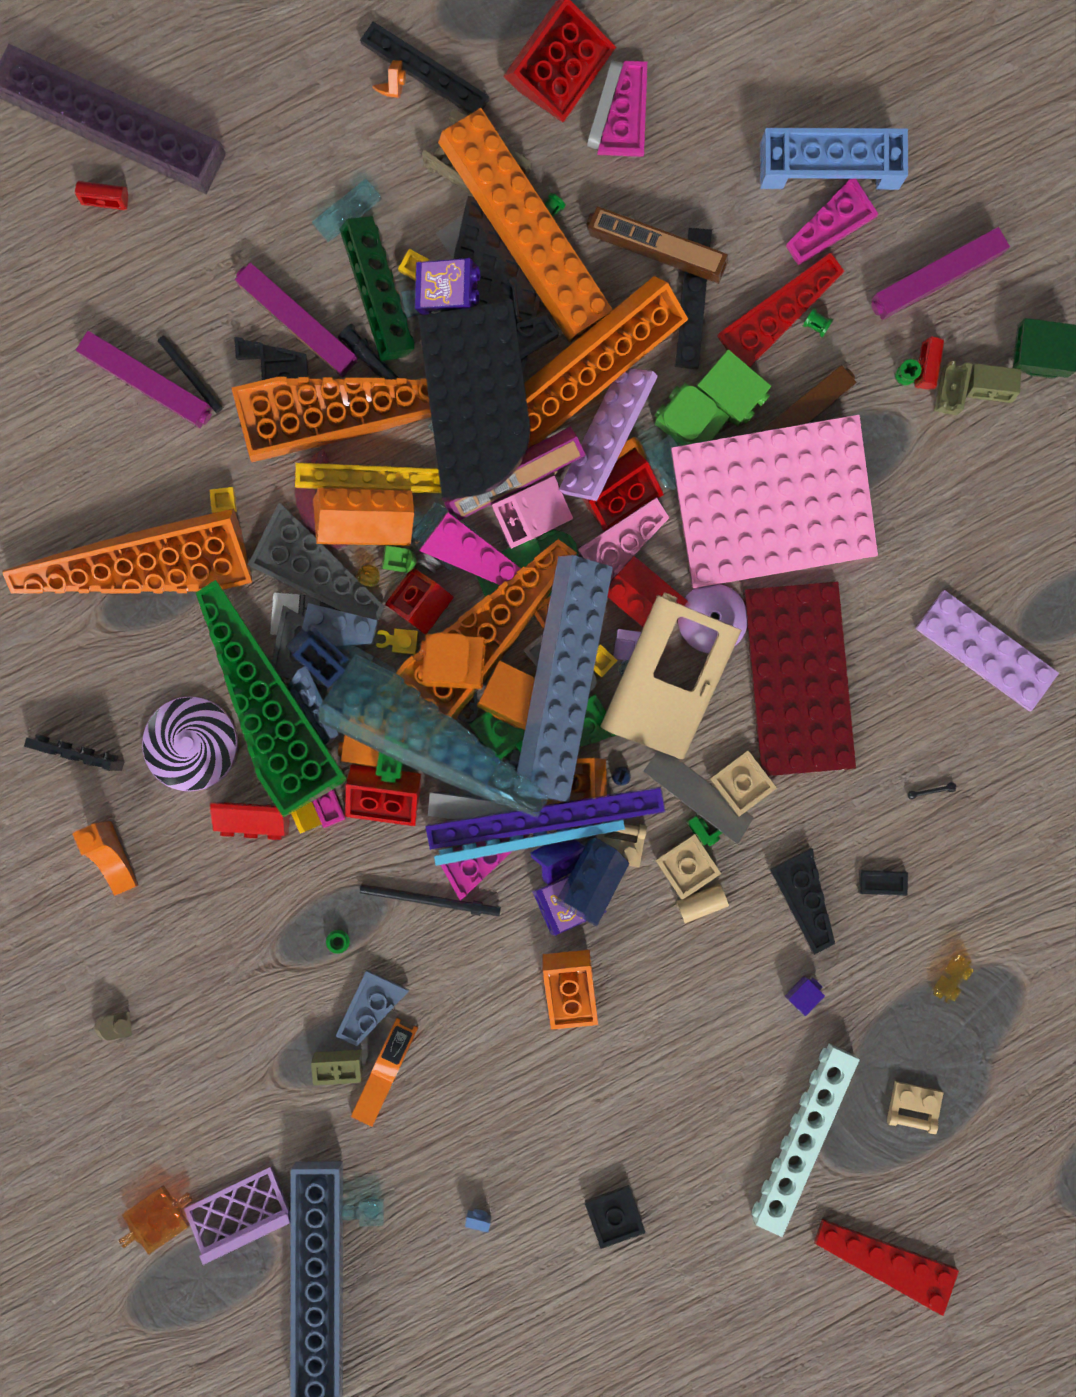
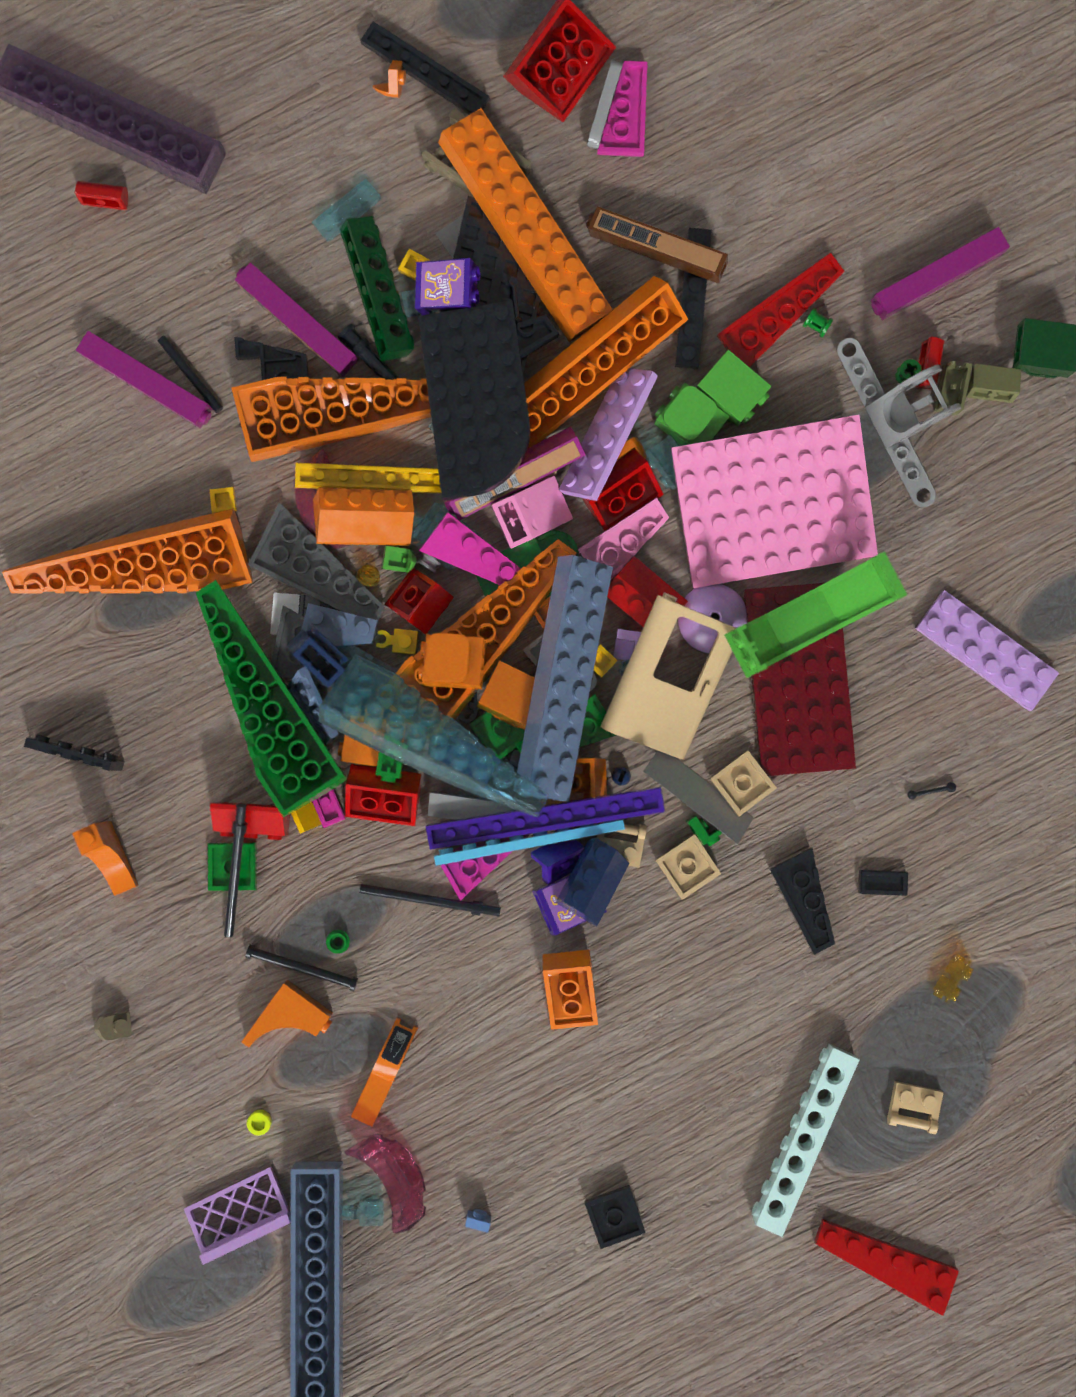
(155, 1220): clear orange plate -> none
(190, 744): dish -> none
(220, 863): none -> green tile
(239, 828): none -> black bar
(259, 1122): none -> neon yellow tile
(290, 1009): none -> orange arch
(301, 967): none -> black bar
(337, 1067): olive hinge -> none
(370, 1004): sand blue wing -> none
(399, 1176): none -> clear pink windscreen
(554, 204): green bush -> none
(702, 903): tan brick -> none
(805, 995): dark purple brick -> none
(815, 614): none -> bright green panel
(816, 400): reddish brown brick -> none
(834, 155): medium blue plate -> none
(838, 218): dark pink wing -> none
(895, 416): none -> light grey piece

